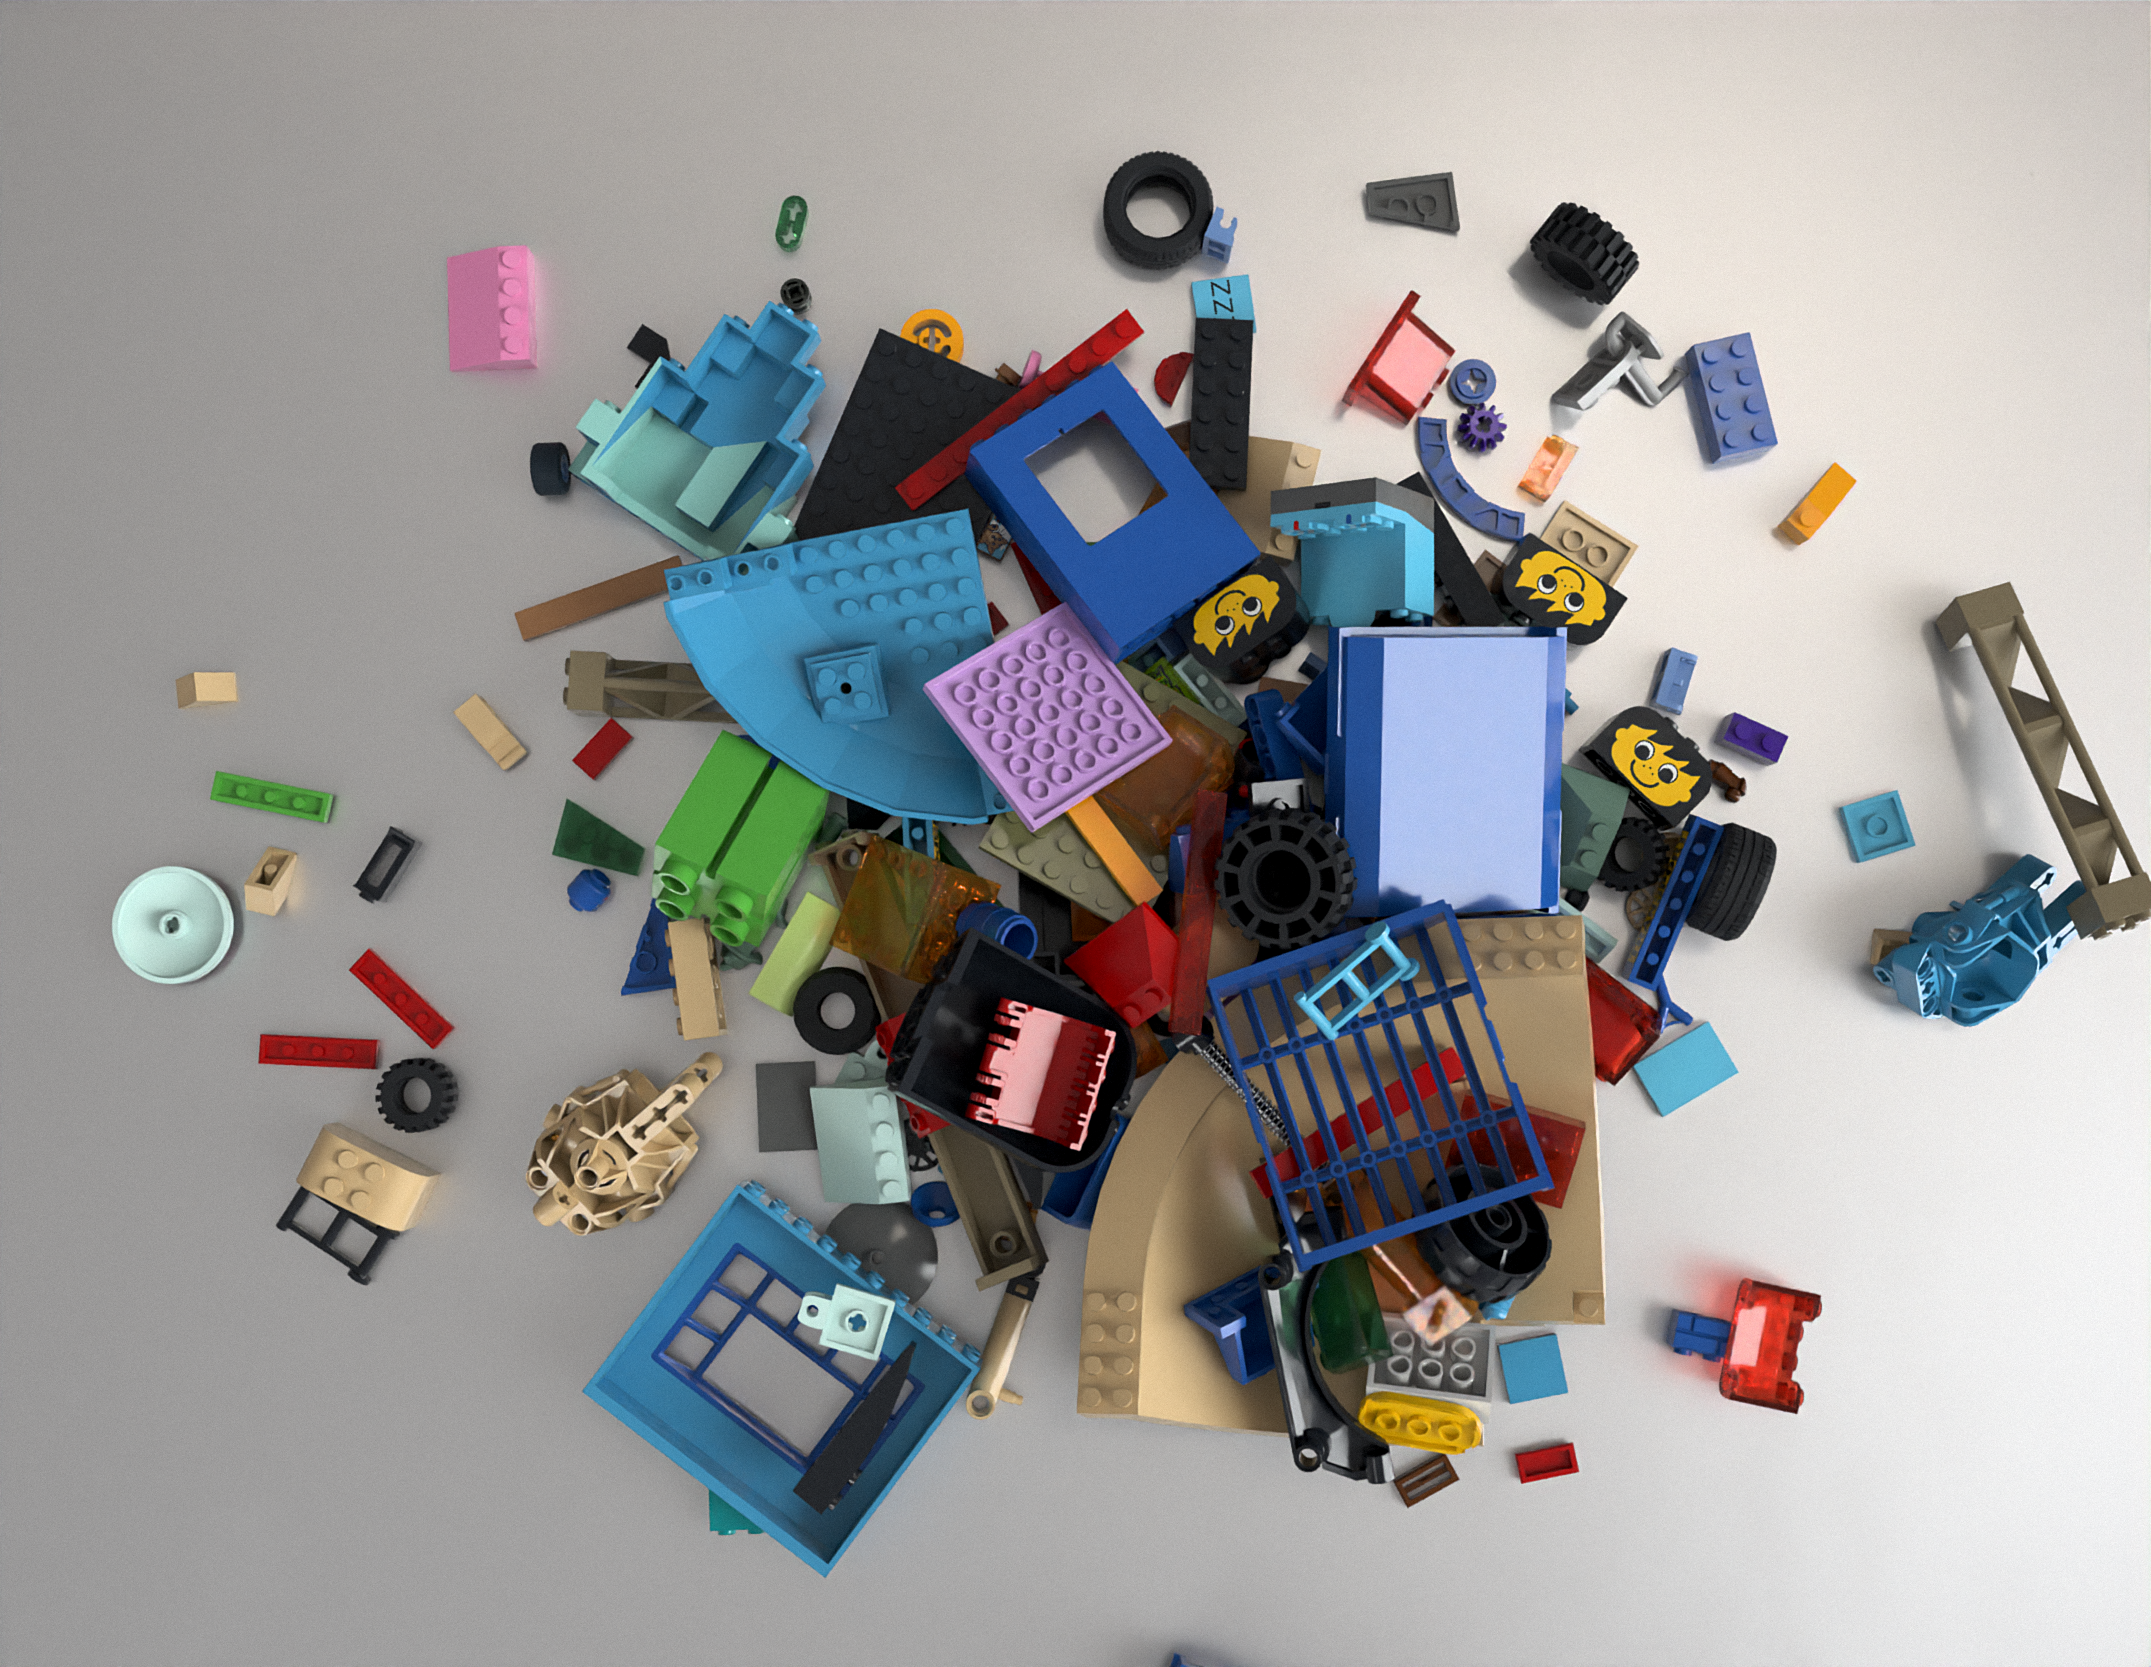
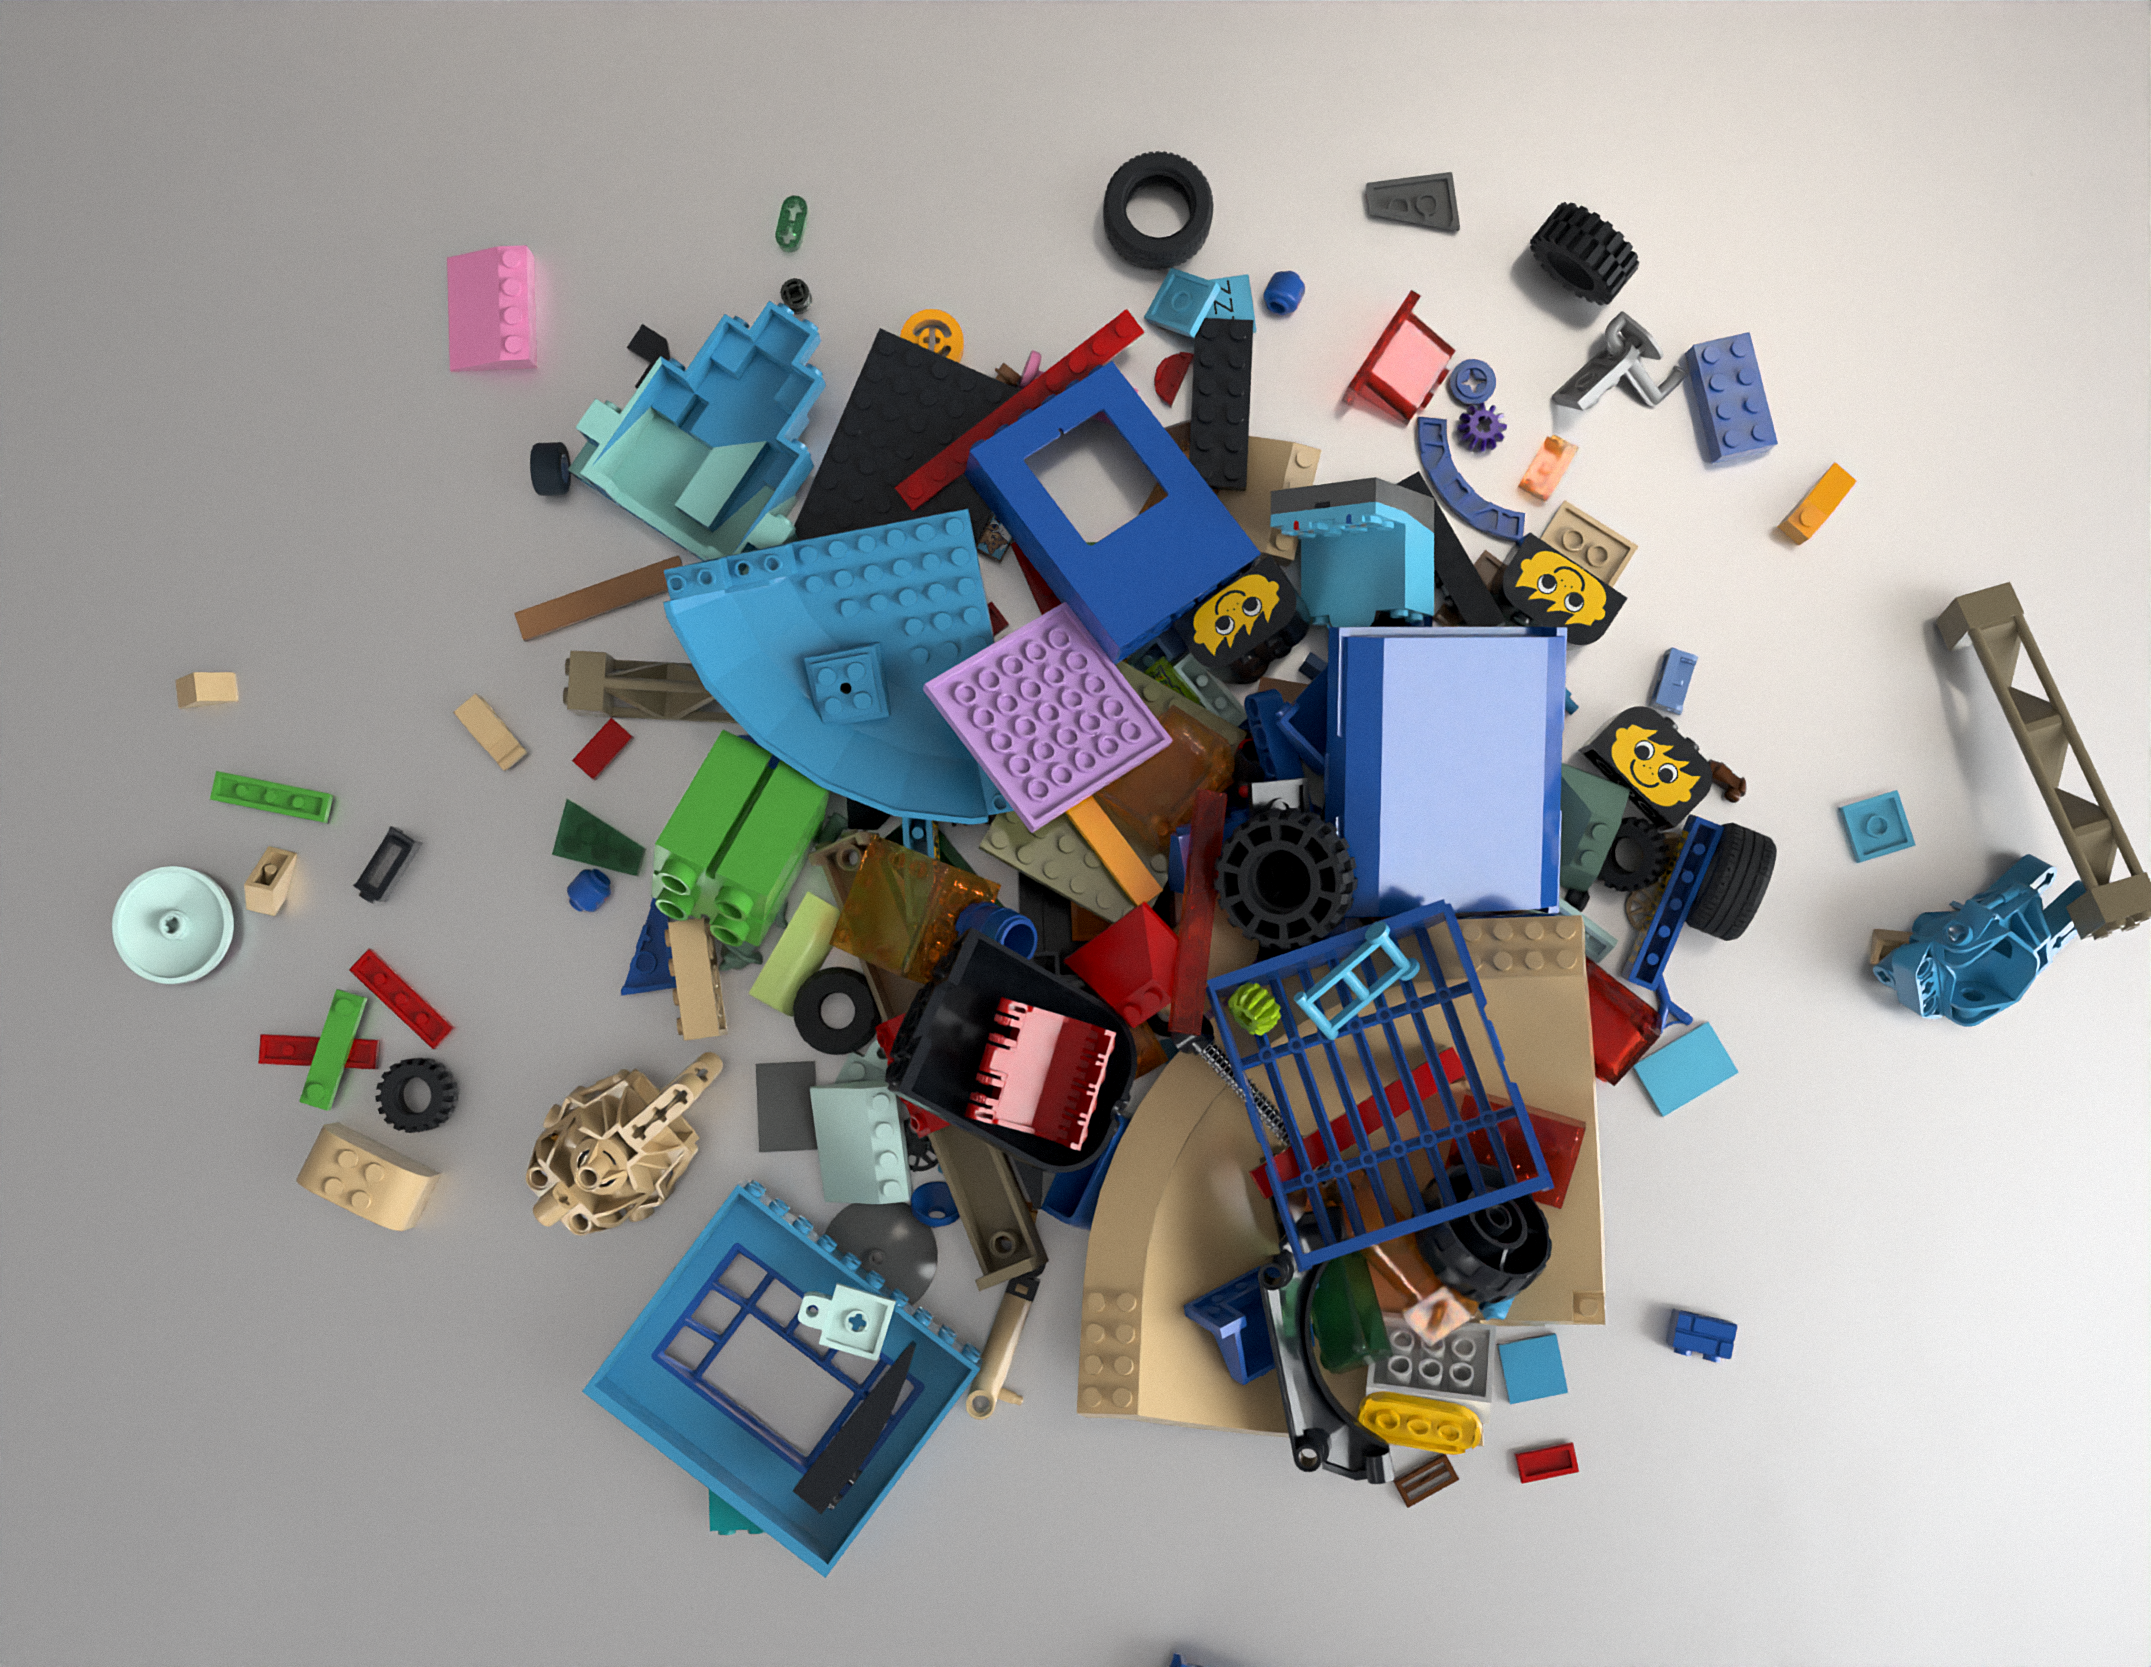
(333, 1049): none -> bright green plate
(357, 1271): black piece -> none
(1182, 302): none -> medium azure tile
(1219, 240): medium blue hinge -> none
(1254, 1008): none -> lime gear
(1284, 292): none -> blue head
(1751, 739): dark purple brick -> none
(1765, 1344): clear red windscreen -> none

